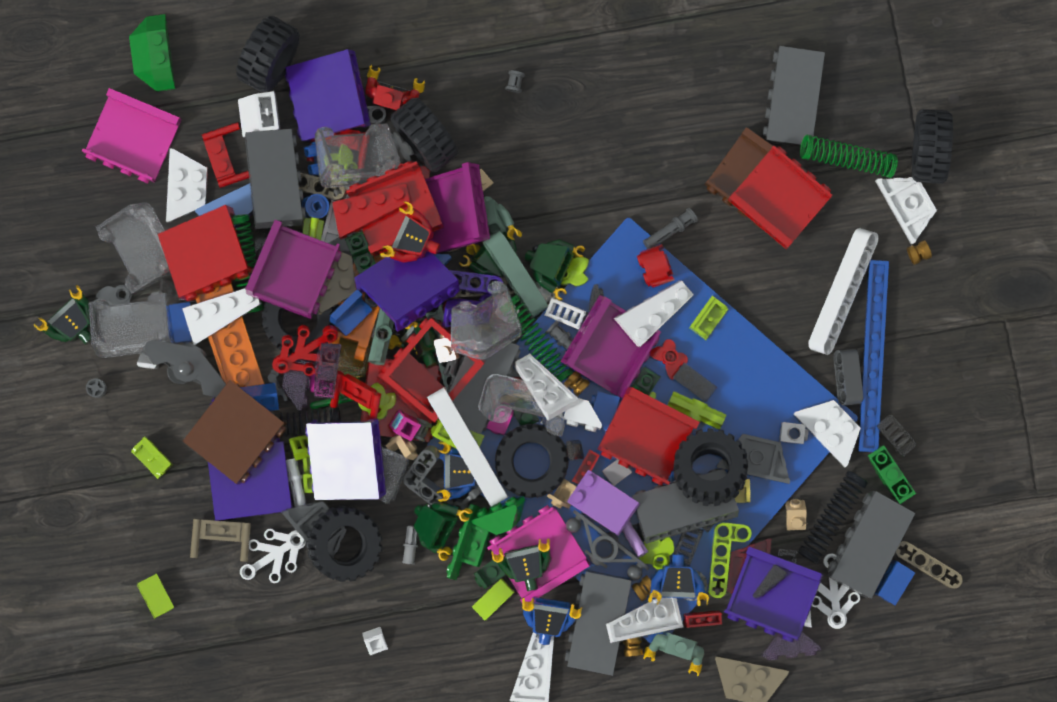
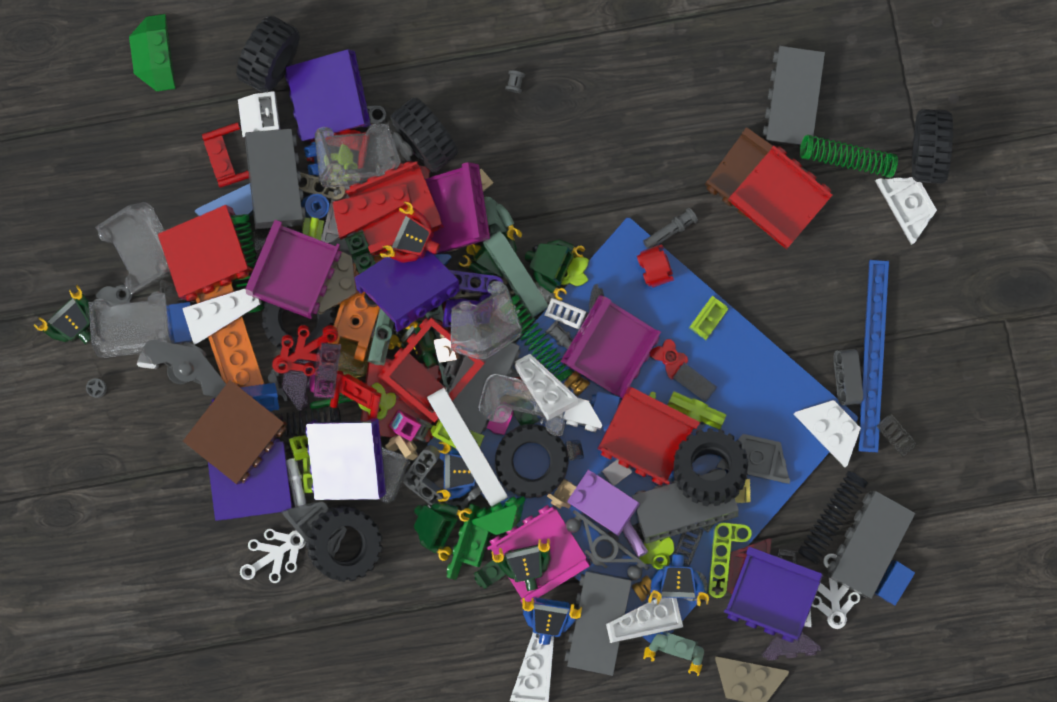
(132, 136): dark pink panel -> none
(152, 457): lime hinge -> none
(155, 596): lime hinge -> none
(185, 186): white wing -> none
(221, 531): dark tan plate -> none
(350, 313): blue panel -> none
(375, 641): white slope -> none
(390, 95): red torso -> none
(410, 545): light grey axle -> none
(493, 599): lime slope -> none
(587, 464): red piece -> none
(633, 650): pearl gold wheel -> none
(646, 318): white wing -> none
(646, 381): dark green slope -> none
(702, 619): red piece -> none
(773, 578): clear smoke slope -> none
(784, 433): light grey brick -> none
(795, 514): tan bracket -> none
(843, 291): white beam -> none
(891, 475): green slope -> none
(919, 252): pearl gold wheel -> none
(927, 566): dark tan beam -> none

